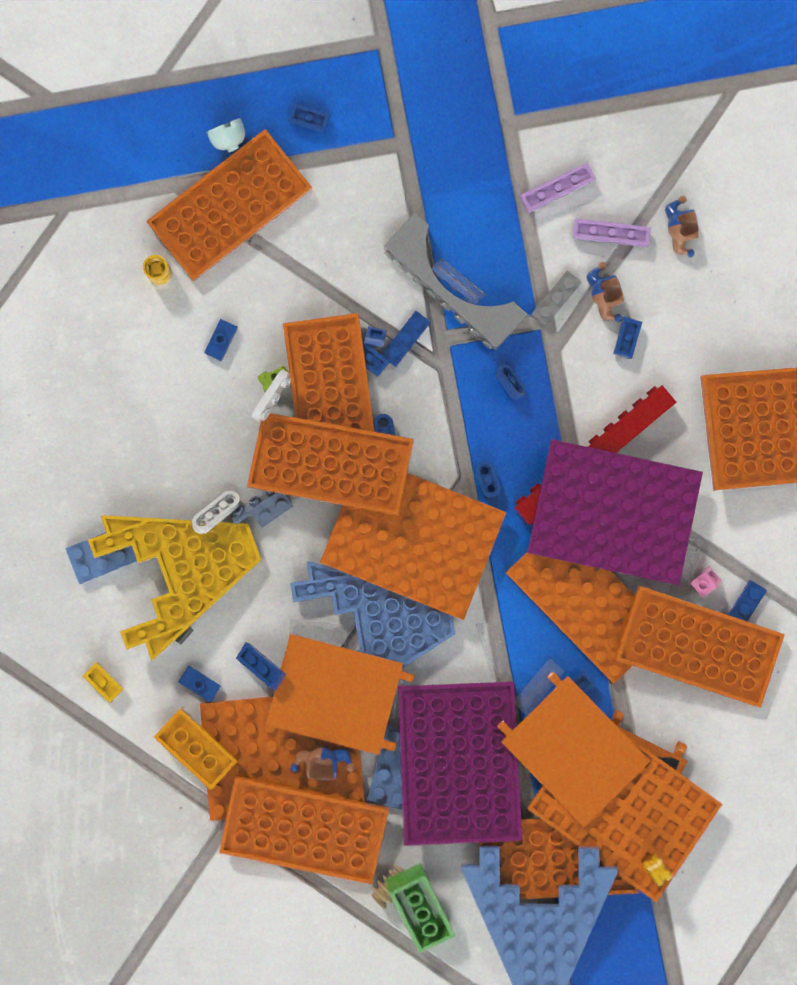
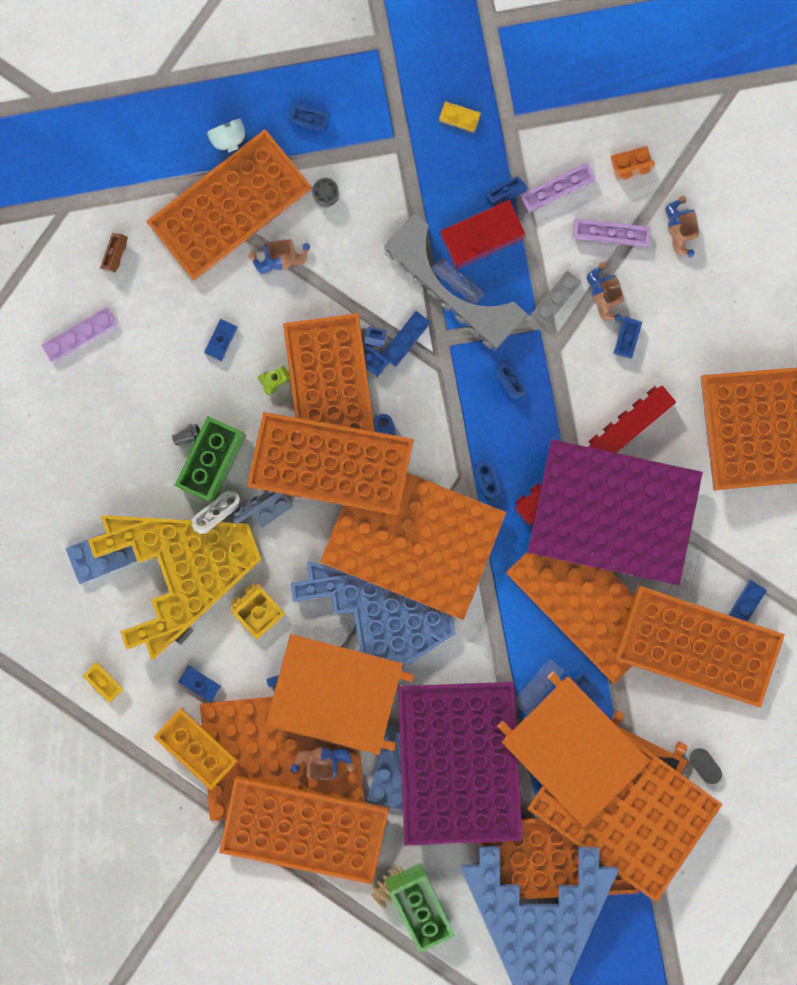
(79, 334): none -> lavender plate
(113, 253): none -> dark orange plate
(157, 269): yellow wheel -> none
(186, 435): none -> dark grey cone
(210, 459): none -> bright green brick
(256, 610): none -> yellow plate
(260, 666): blue plate -> none
(271, 396): white plate -> none
(279, 256): none -> nougat piece
(325, 192): none -> dark grey wheel
(459, 117): none -> yellow plate
(482, 234): none -> red brick
(506, 191): none -> blue plate
(632, 162): none -> orange bracket
(657, 870): yellow wheel -> none
(706, 582): bright pink bracket -> none
(706, 765): none -> dark grey tile

